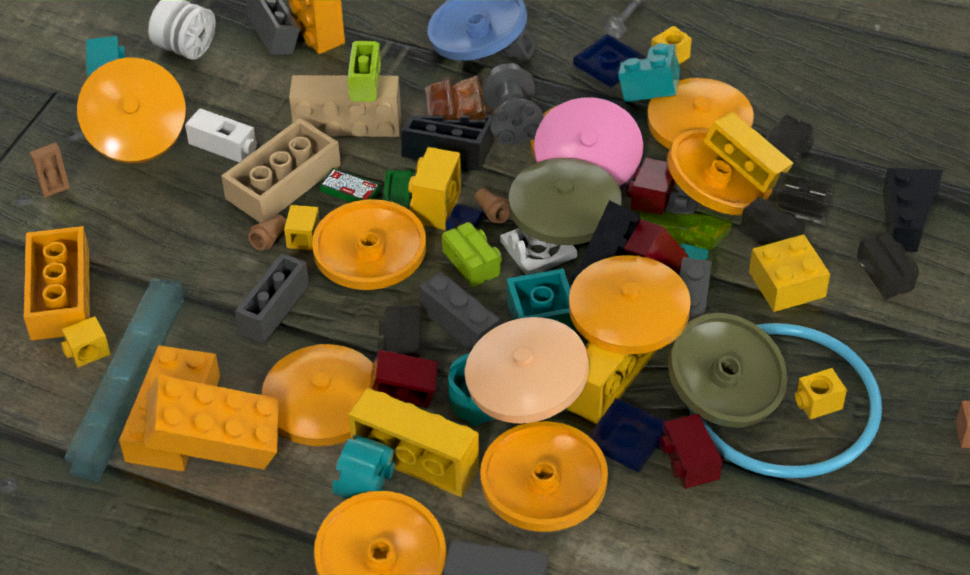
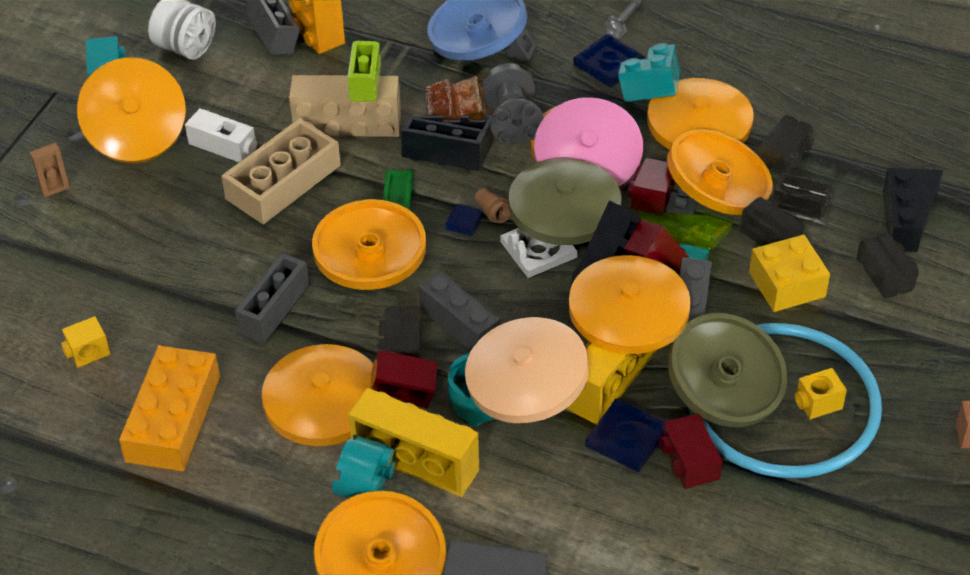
(56, 281): light orange brick -> none
(123, 379): clear light blue tile -> none
(211, 422): light orange brick -> none
(265, 234): medium nougat cone -> none
(301, 226): yellow brick -> none
(349, 186): tile -> none
(435, 187): yellow brick -> none
(471, 254): lime brick -> none
(540, 296): teal brick -> none
(544, 476): light orange dish -> none
(677, 37): yellow brick -> none
(747, 151): yellow brick -> none

